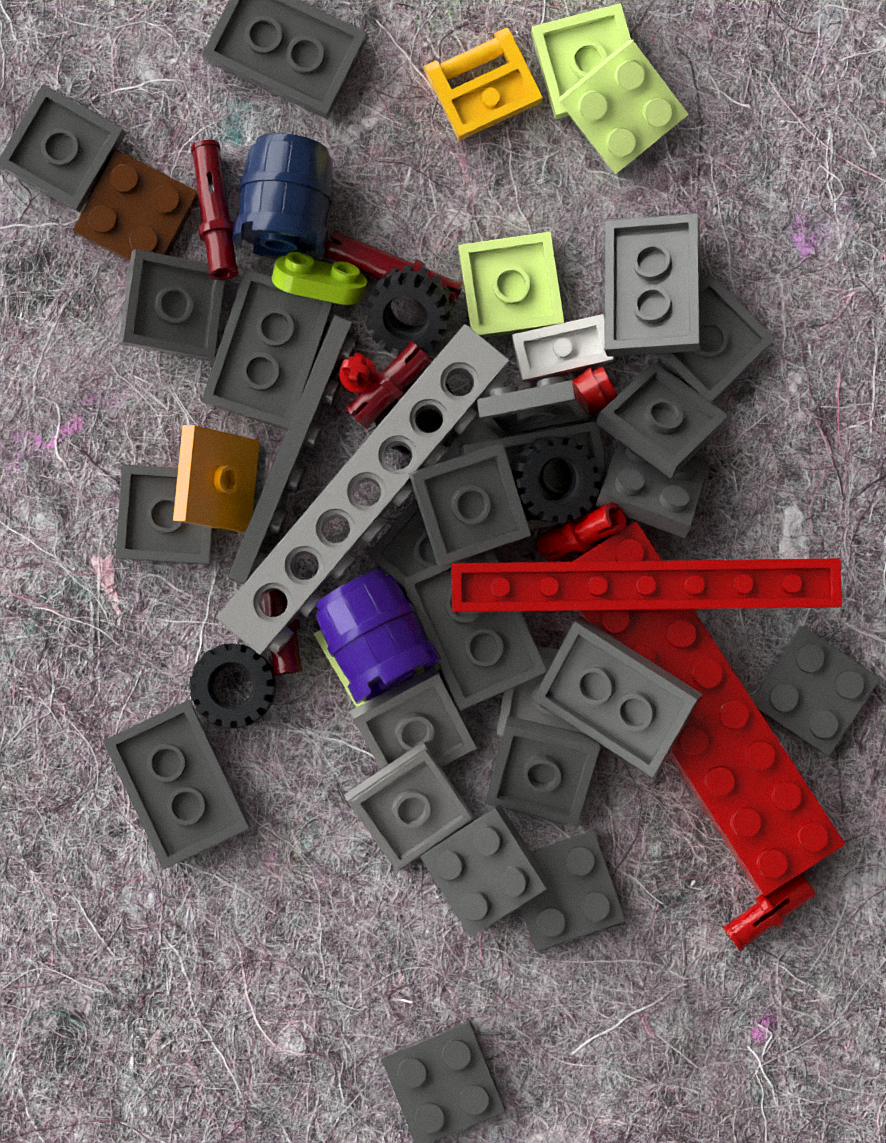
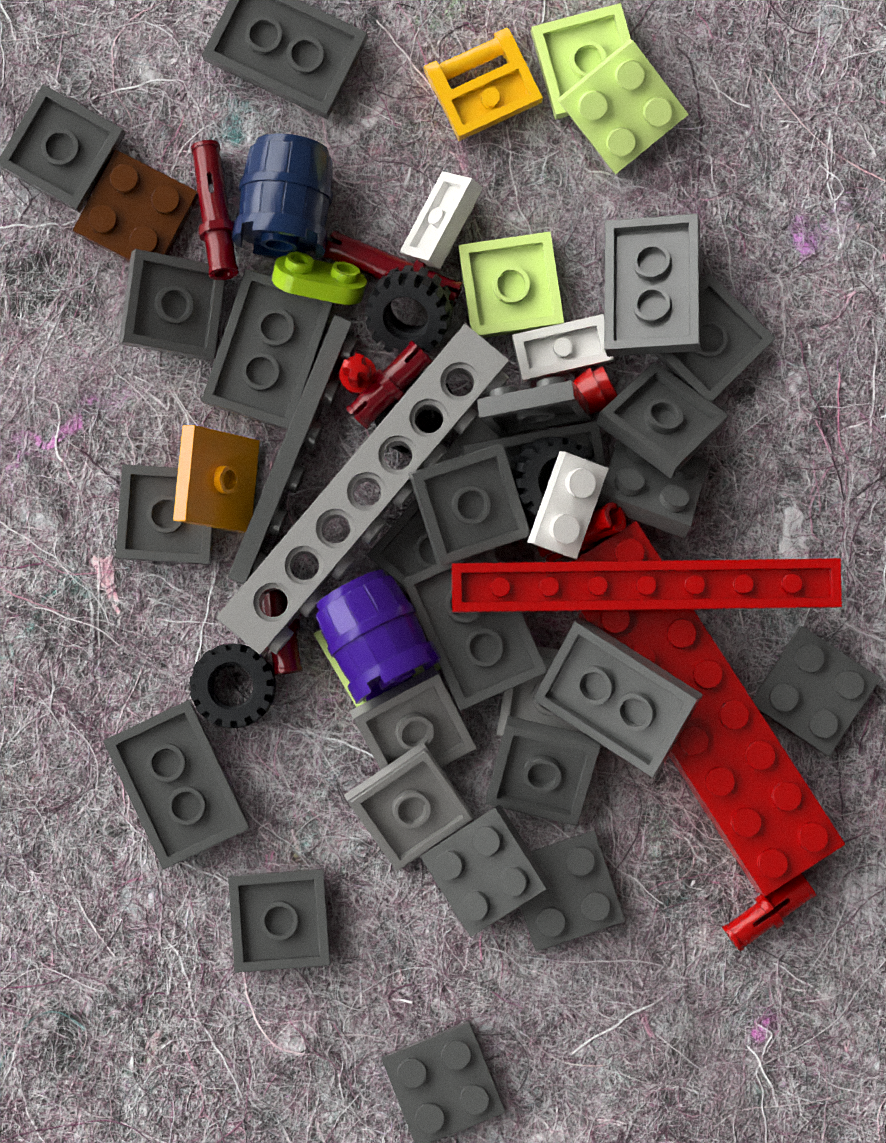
(279, 920): none -> dark grey plate
(441, 219): none -> white plate
(568, 505): none -> white plate

